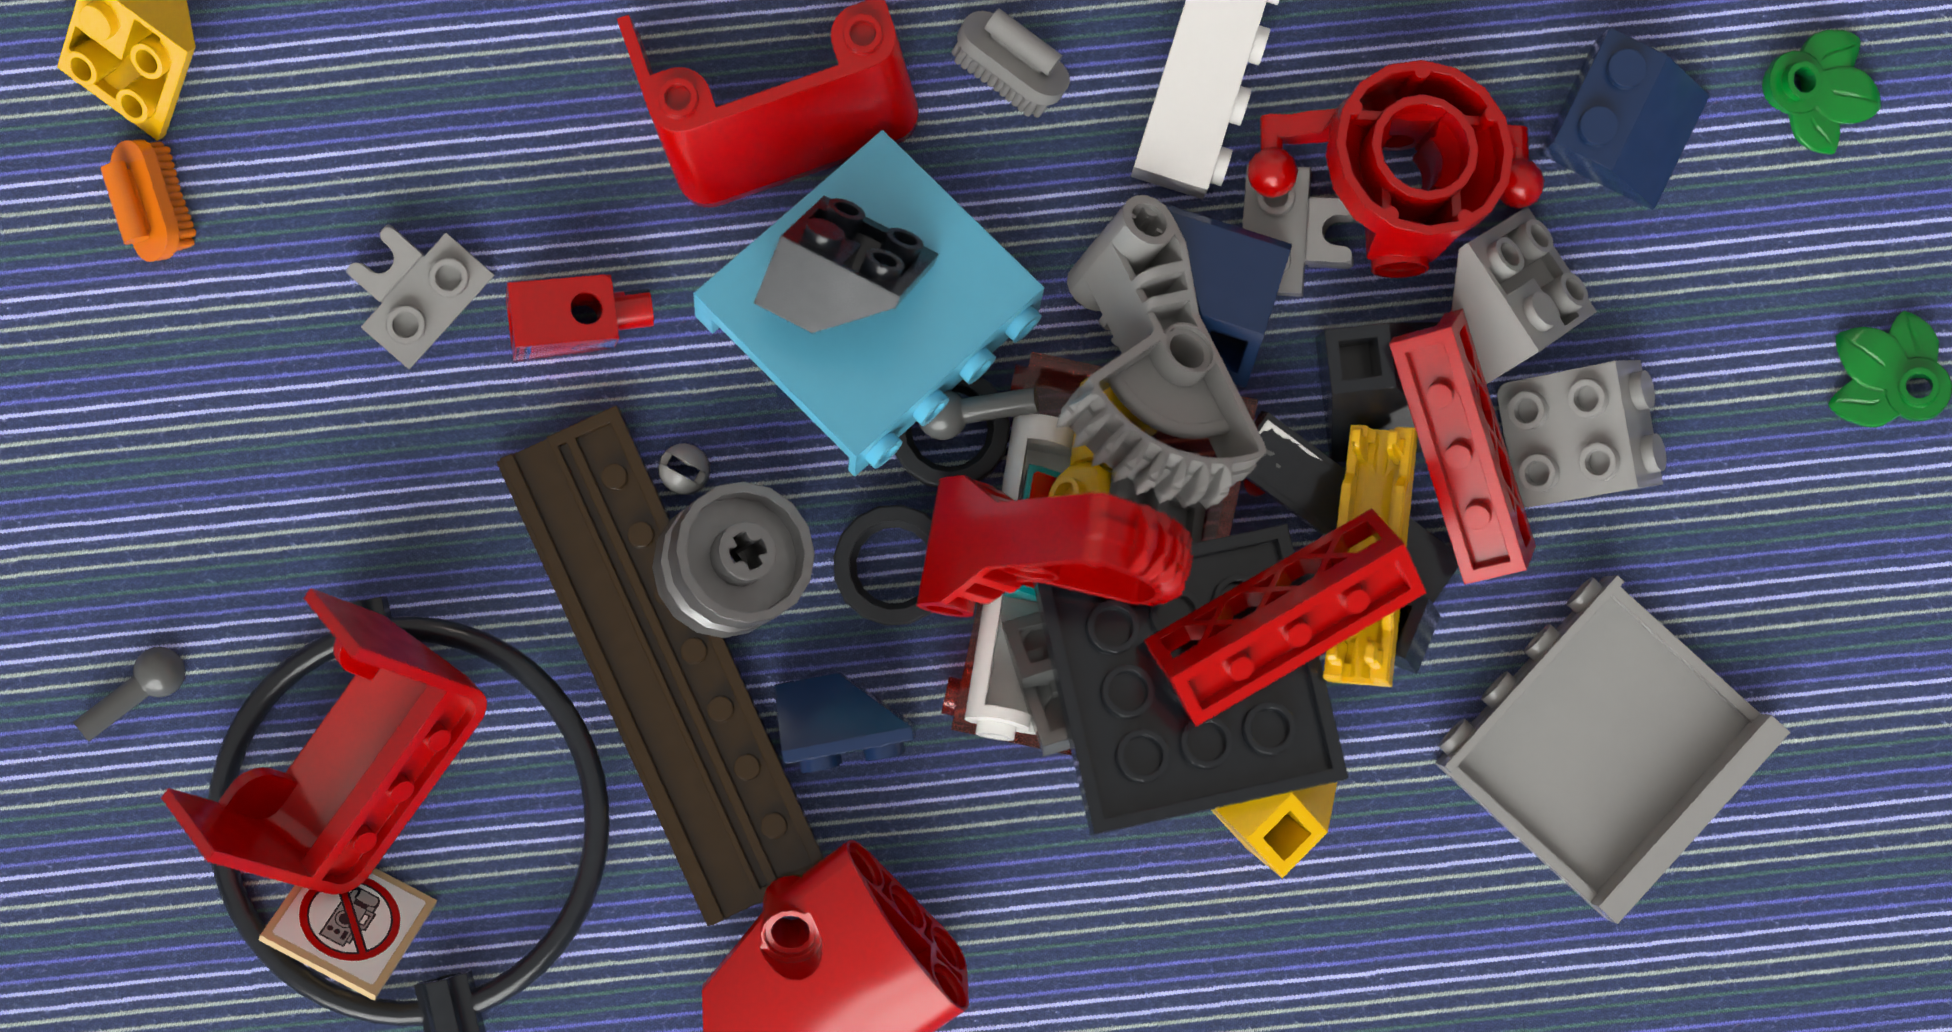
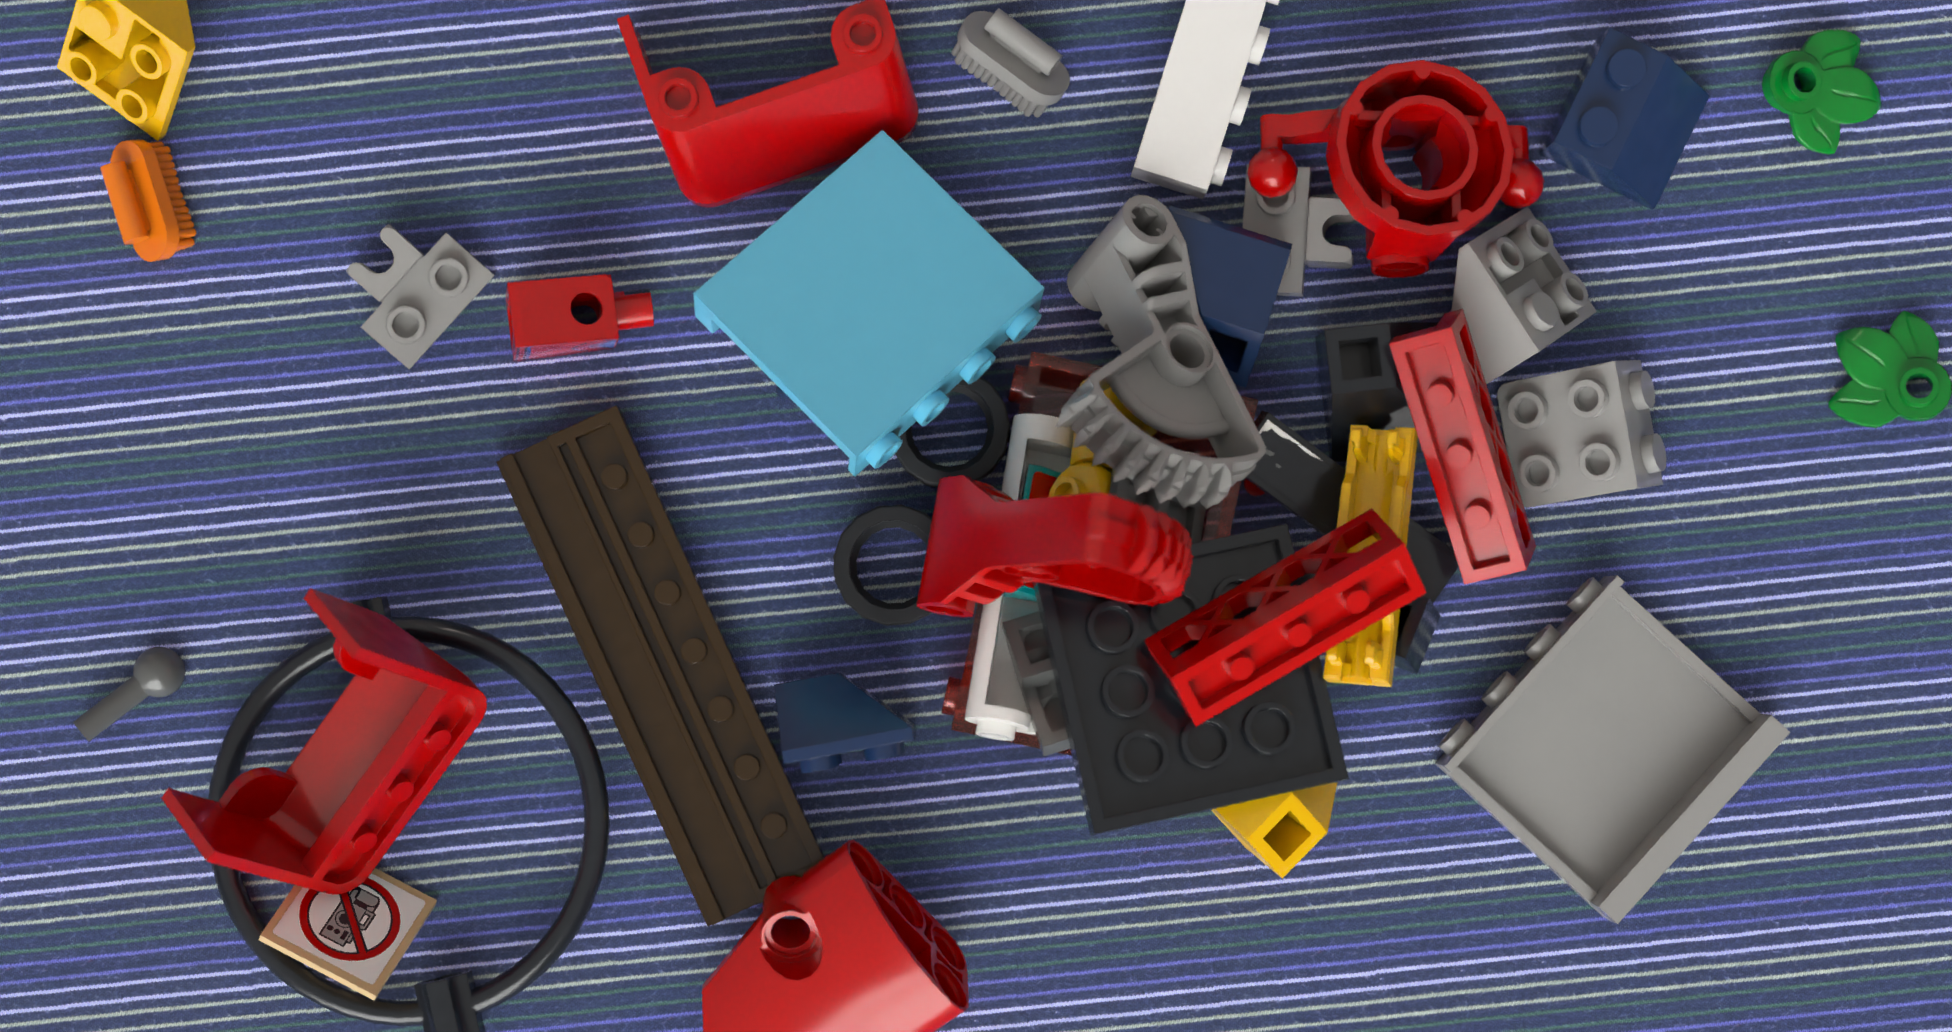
(690, 456): light grey hinge -> none
(769, 552): flat silver wheel -> none
(840, 267): slope -> none
(980, 408): dark grey bar -> none

